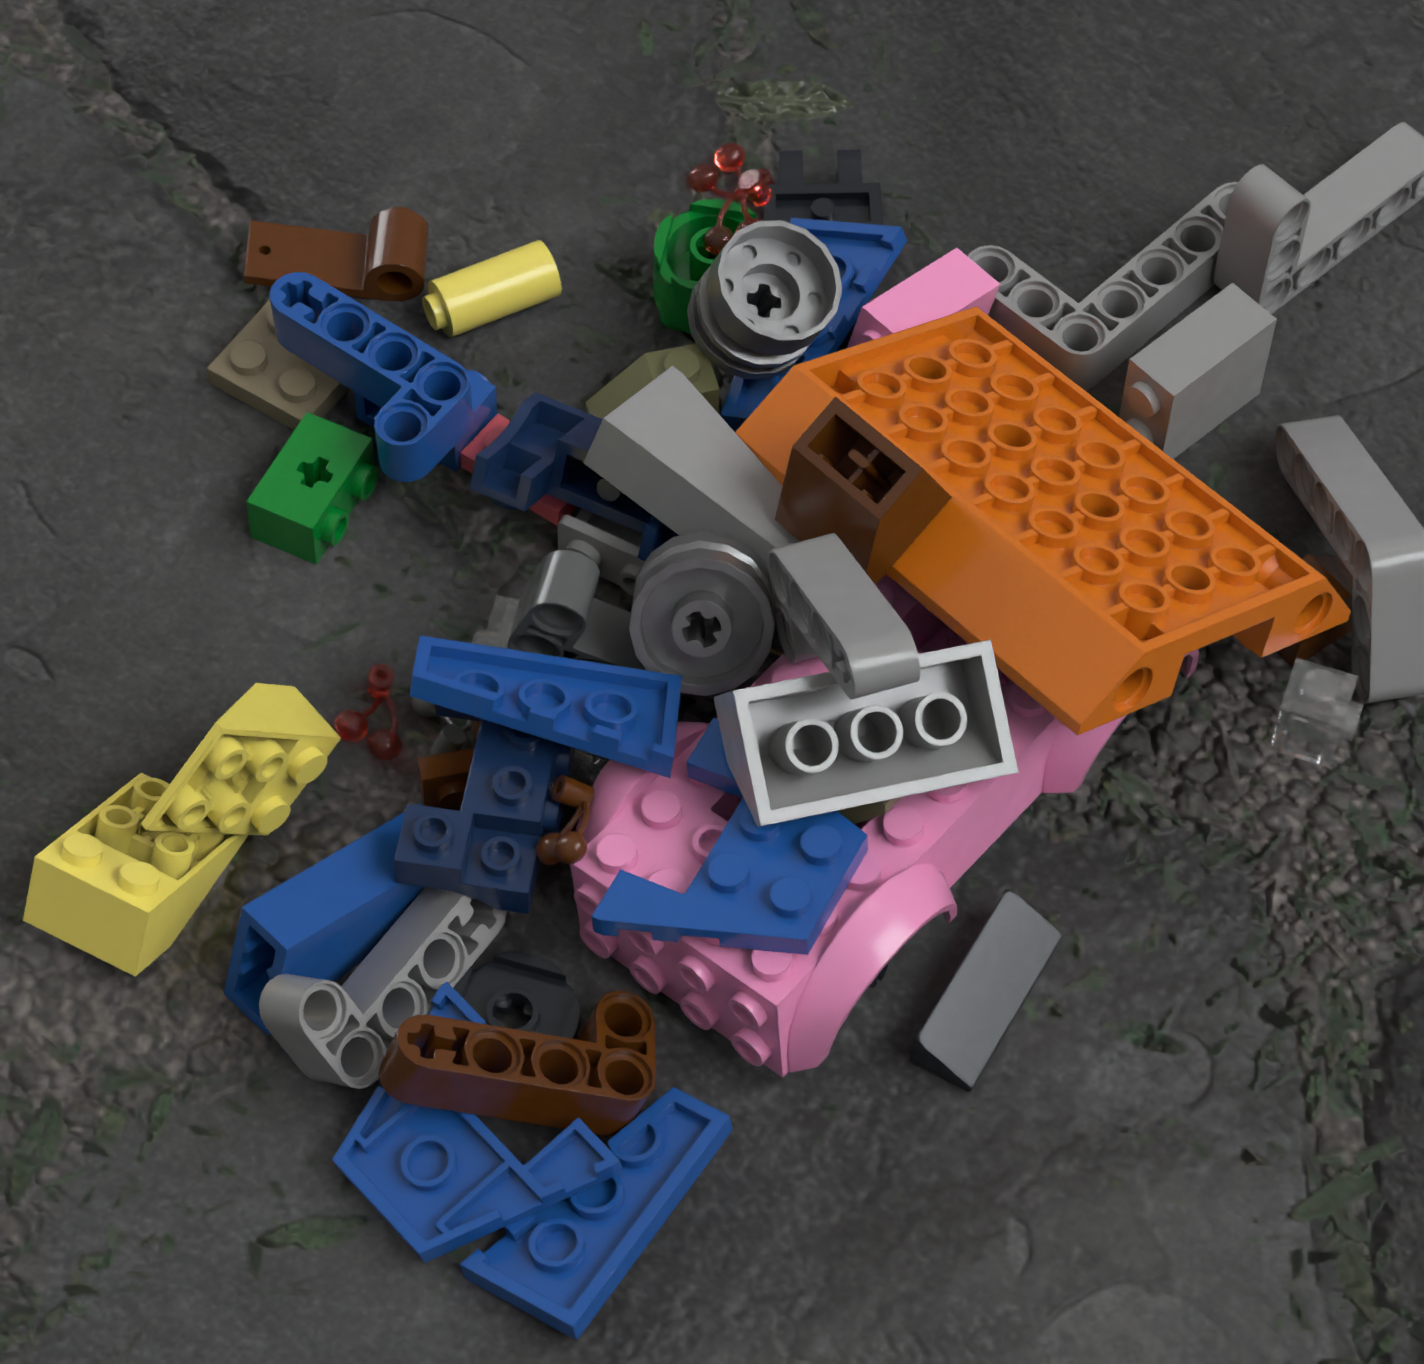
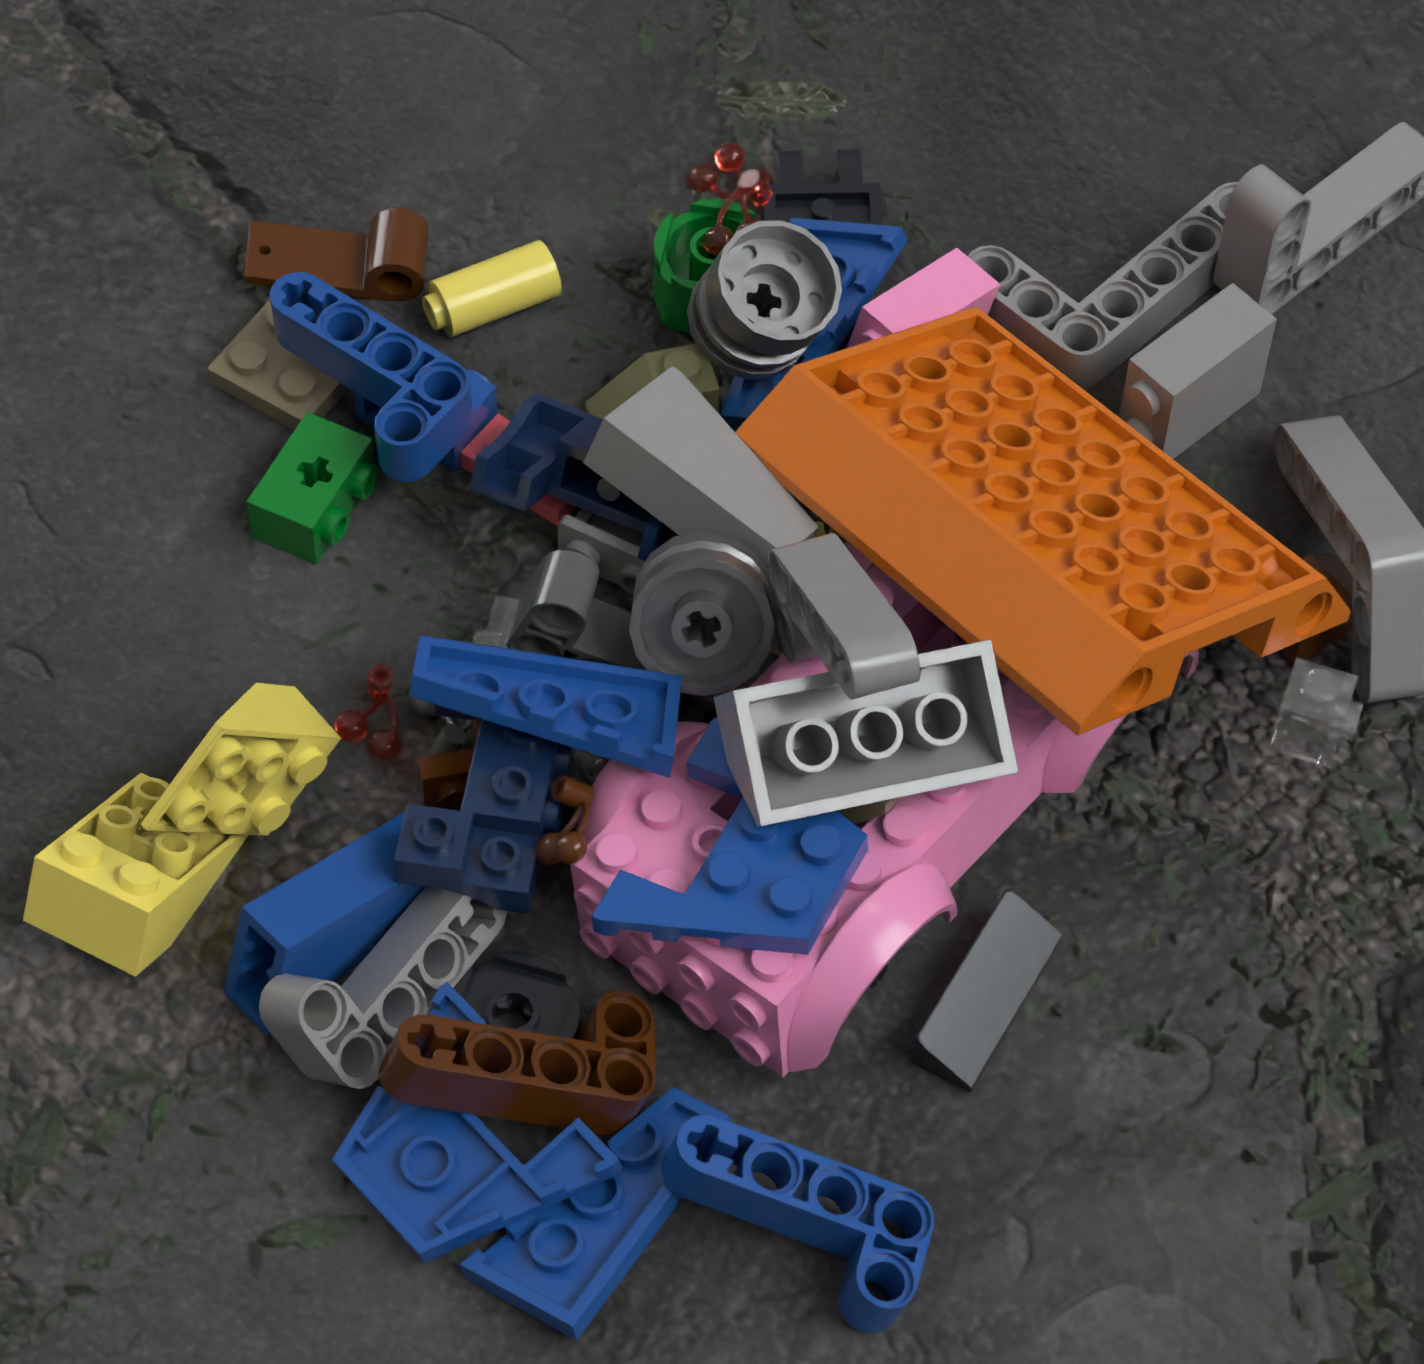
(796, 1212): none -> blue beam
(859, 487): reddish brown slope -> none

